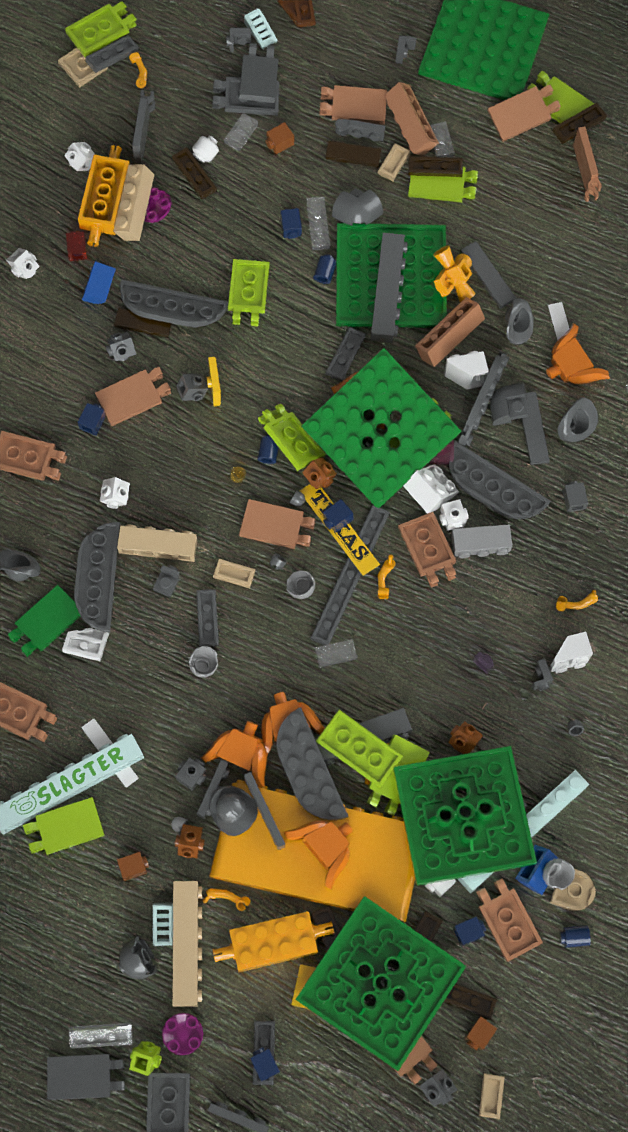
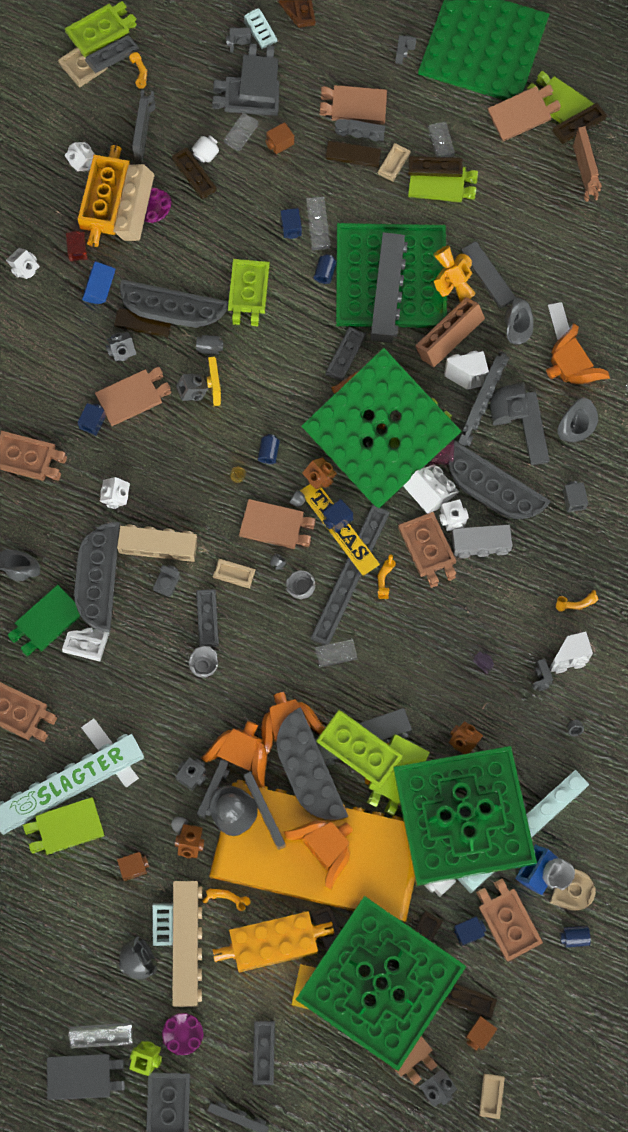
(209, 344): none -> dark grey brick
(264, 1064): dark blue brick -> none
(291, 437): lime tile -> none
(357, 207): dark grey brick -> none
(411, 119): nougat brick -> none

